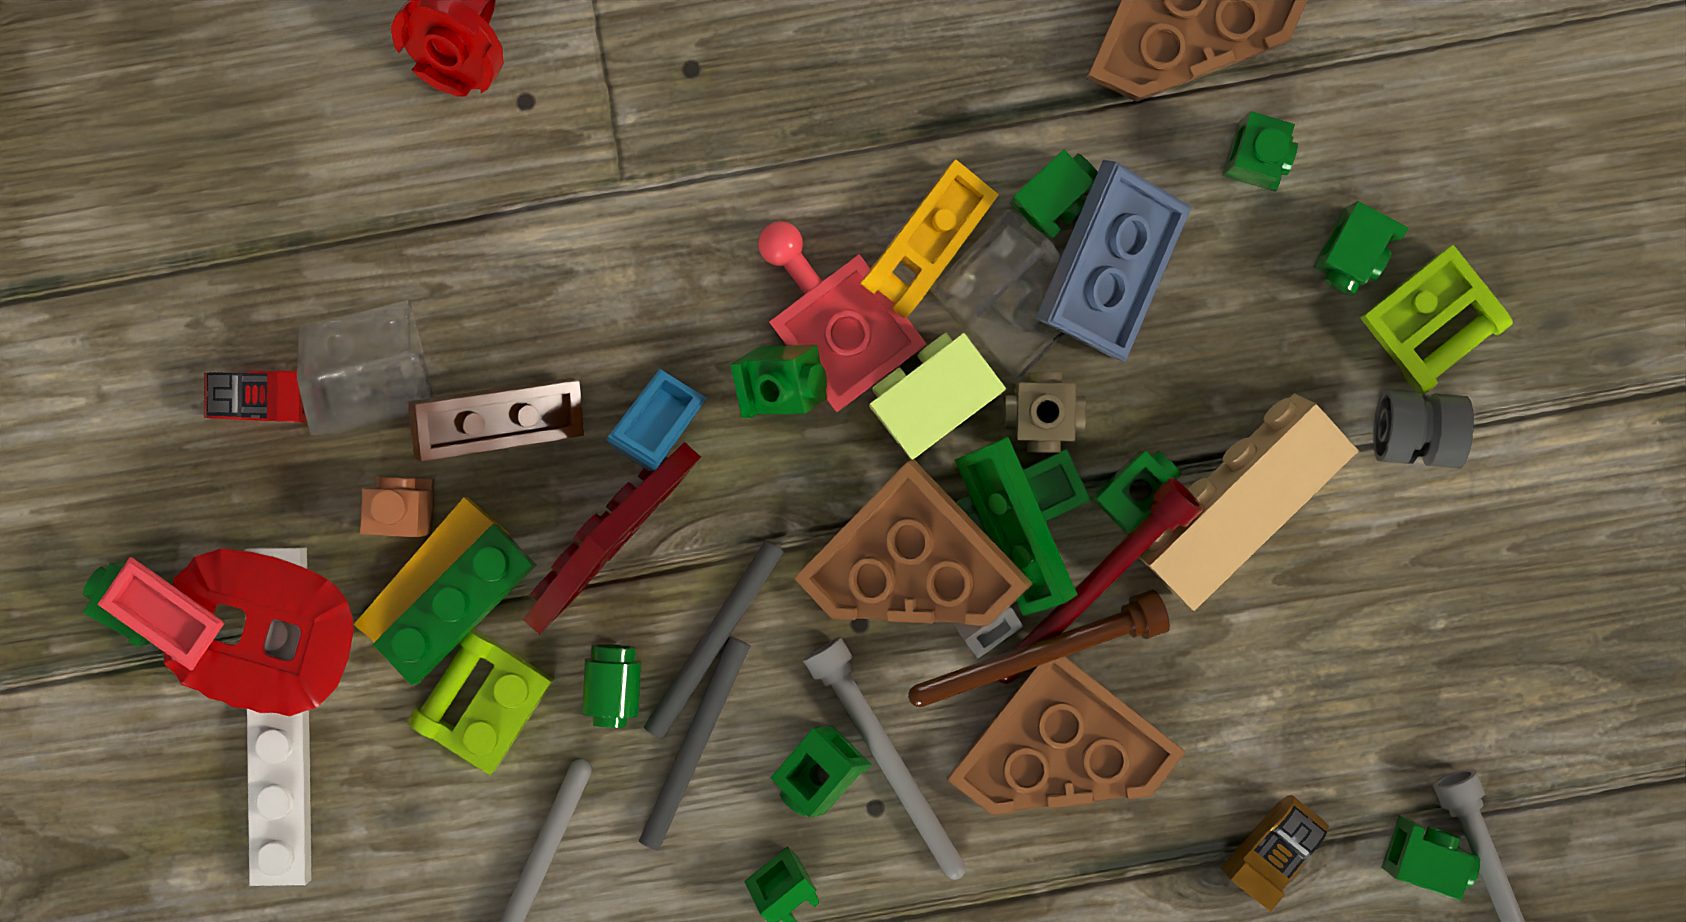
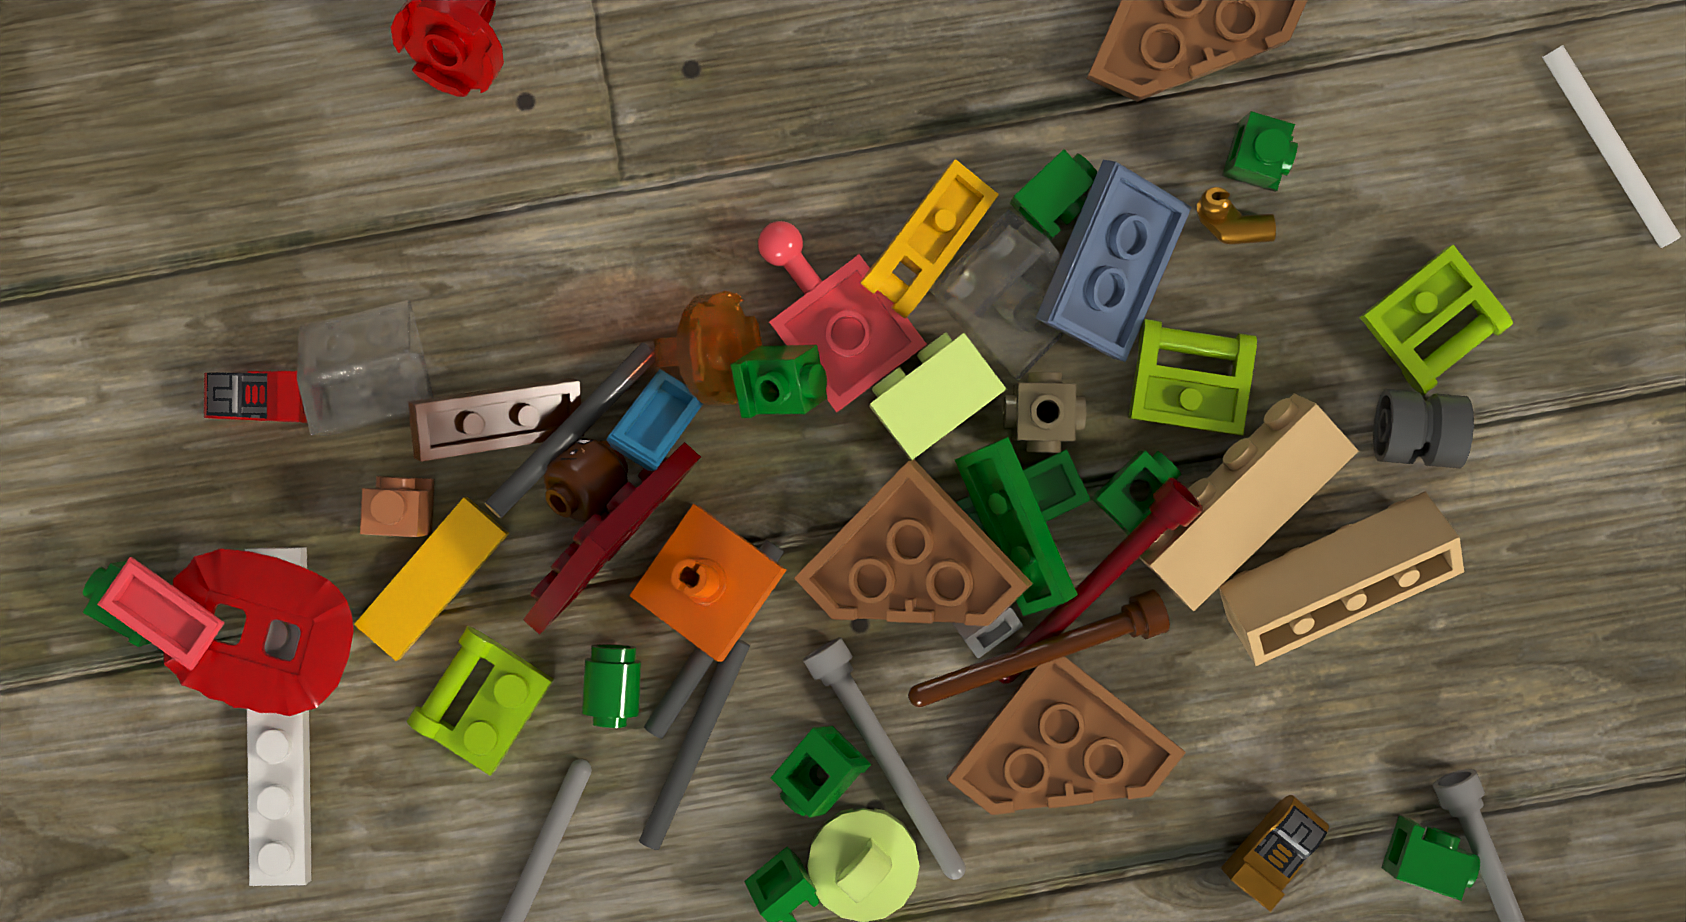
(454, 604): green plate -> none
(571, 430): none -> dark grey bar
(584, 479): none -> reddish brown head
(707, 583): none -> orange tile
(708, 340): none -> clear orange tile
(863, 864): none -> yellowish green tile
(1191, 396): none -> lime plate
(1228, 224): none -> pearl gold arm
(1342, 578): none -> tan brick
(1358, 247): green brick -> none
(1611, 147): none -> white bar

